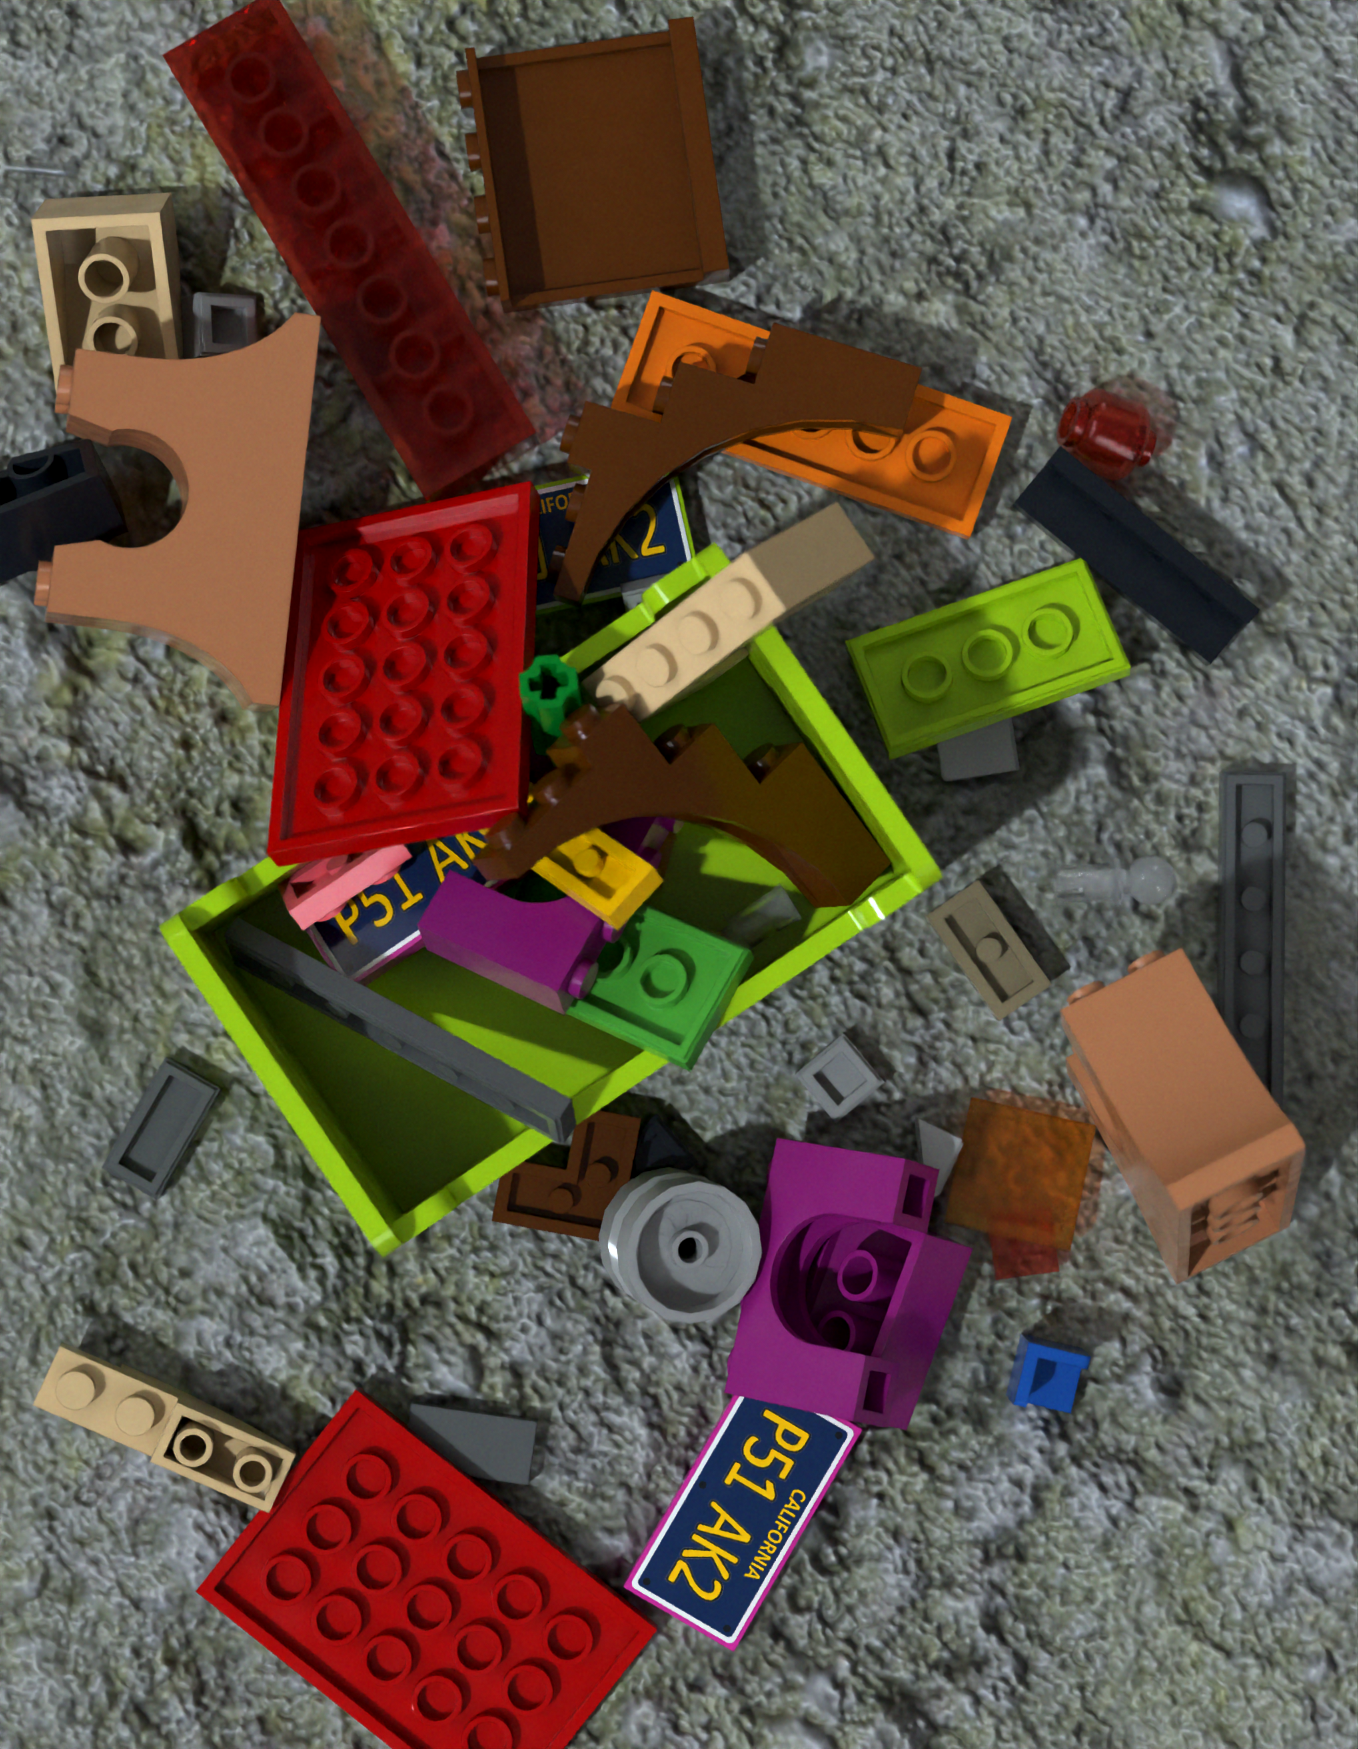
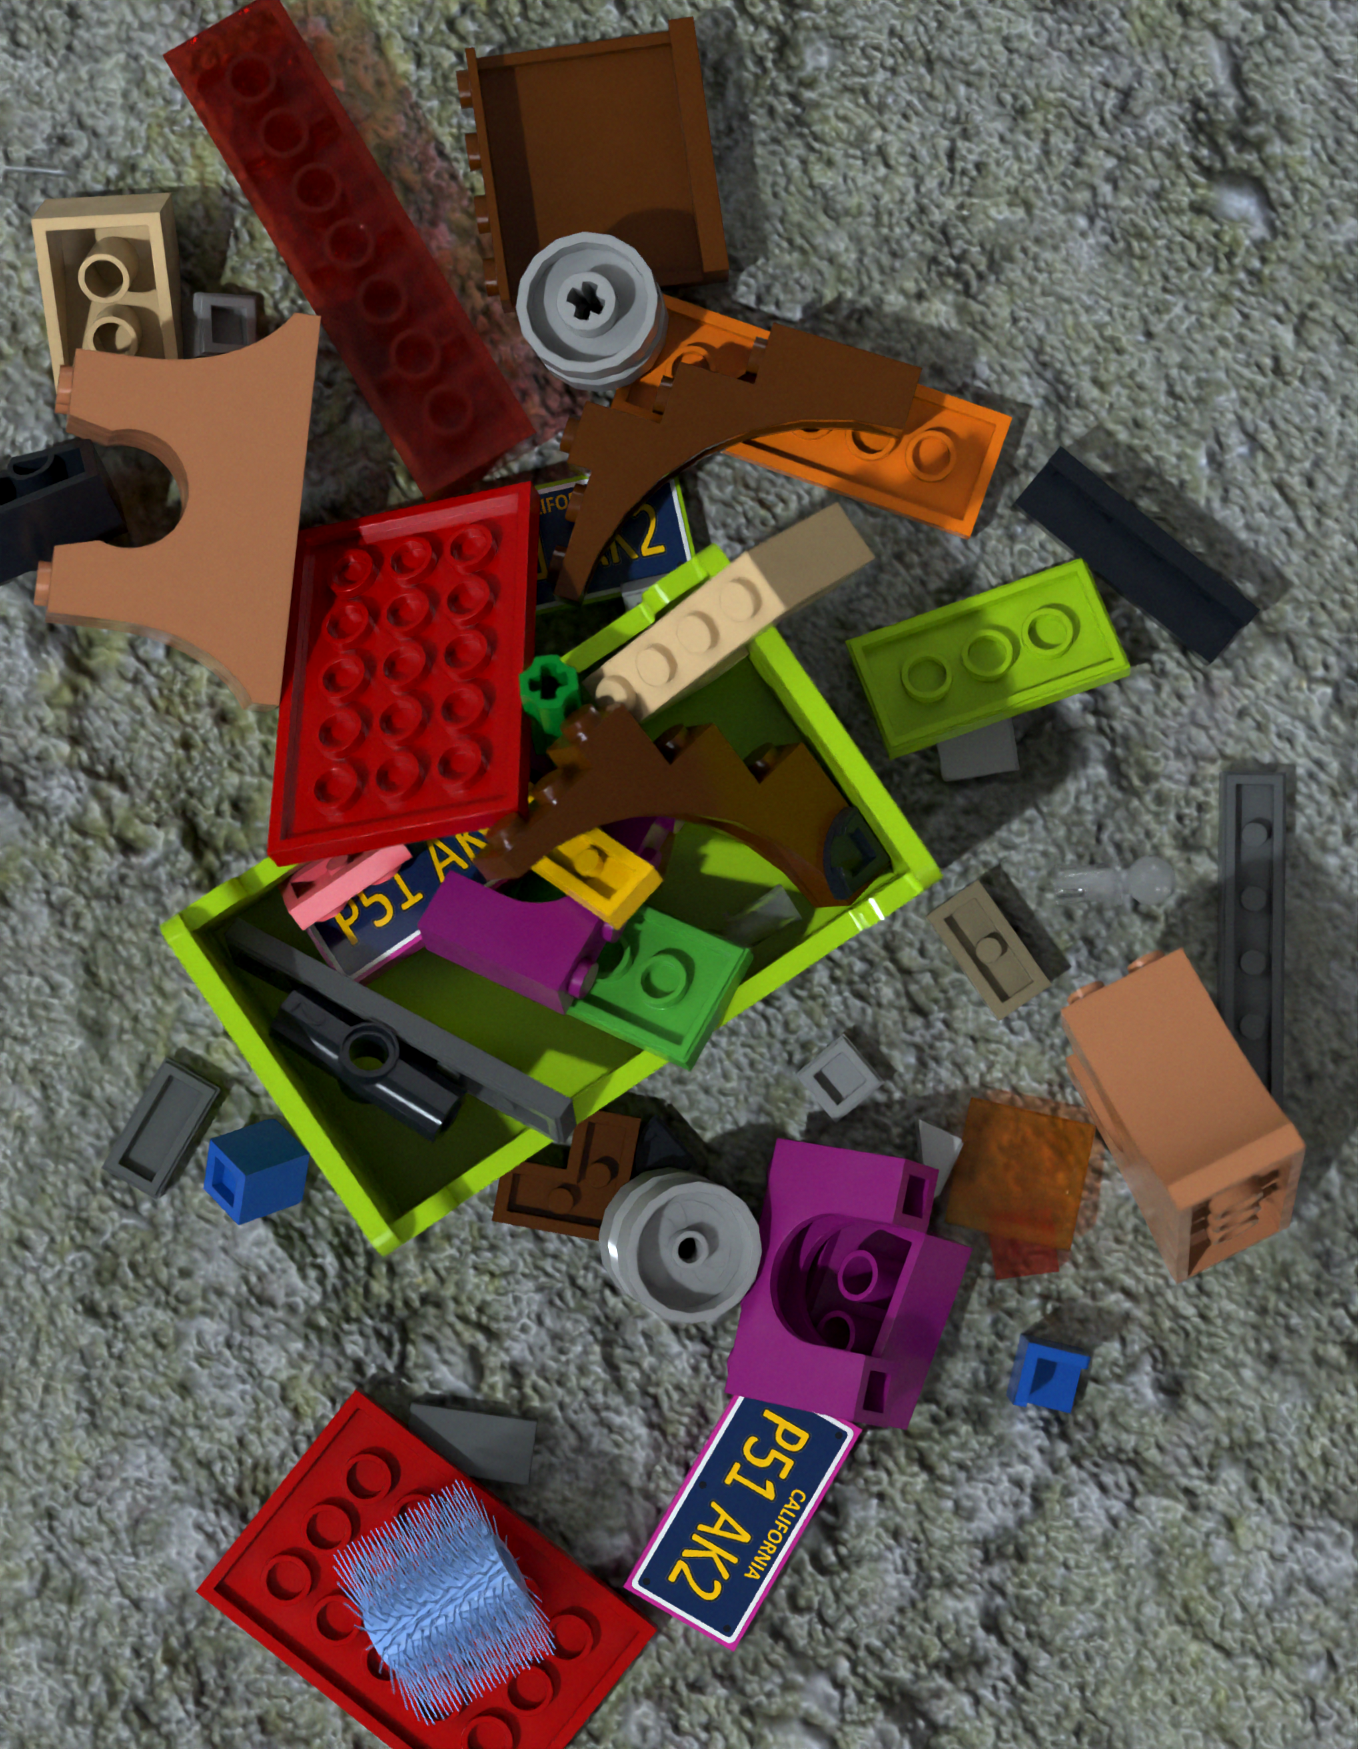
(167, 1425): tan slope -> none
(256, 1171): none -> blue panel
(335, 1039): none -> black piece
(444, 1602): none -> light blue piece
(583, 275): none -> light grey wheel
(851, 853): none -> black tile
(1107, 433): clear red head -> none

